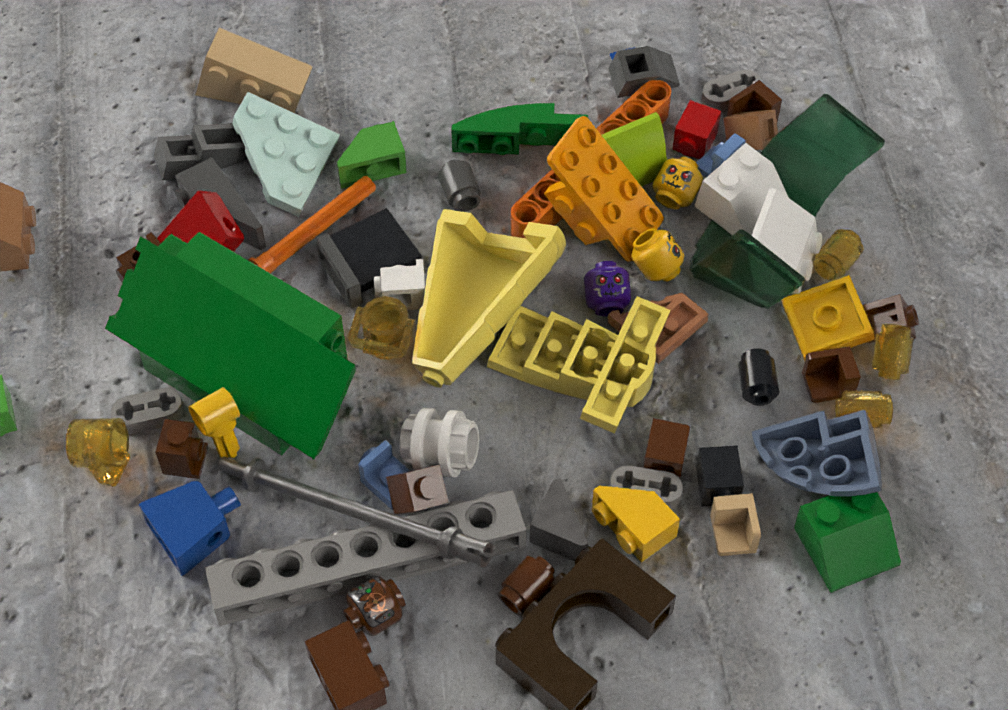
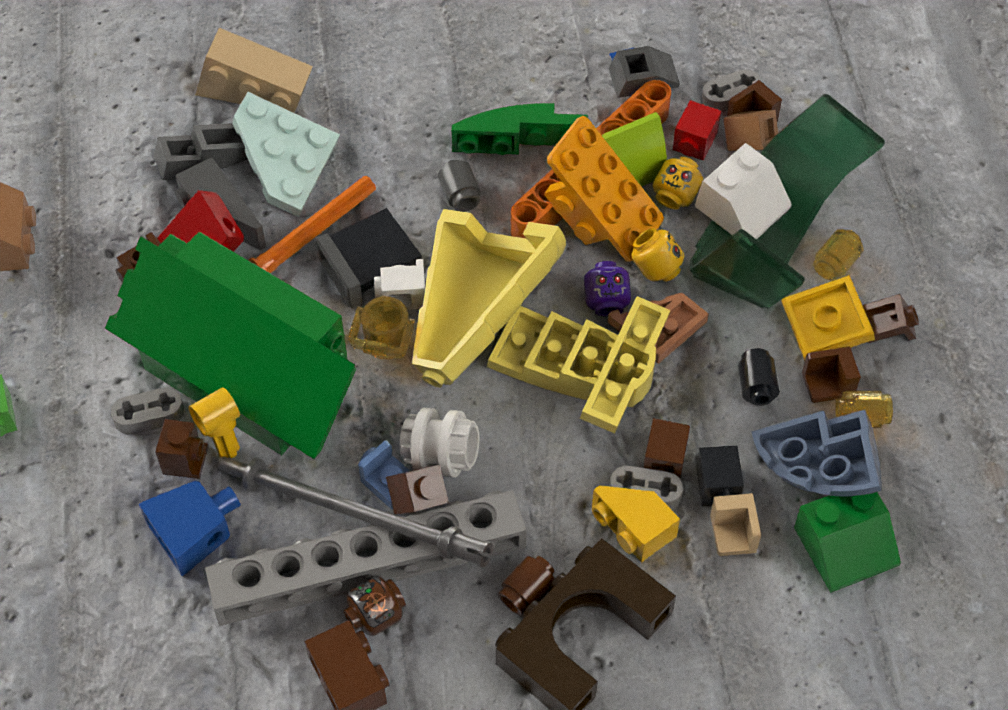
(99, 445): clear yellow piece -> none
(374, 154): bright green slope -> none
(557, 525): flat silver slope -> none
(719, 154): medium blue bracket -> none
(788, 232): white slope -> none
(892, 351): clear yellow brick -> none

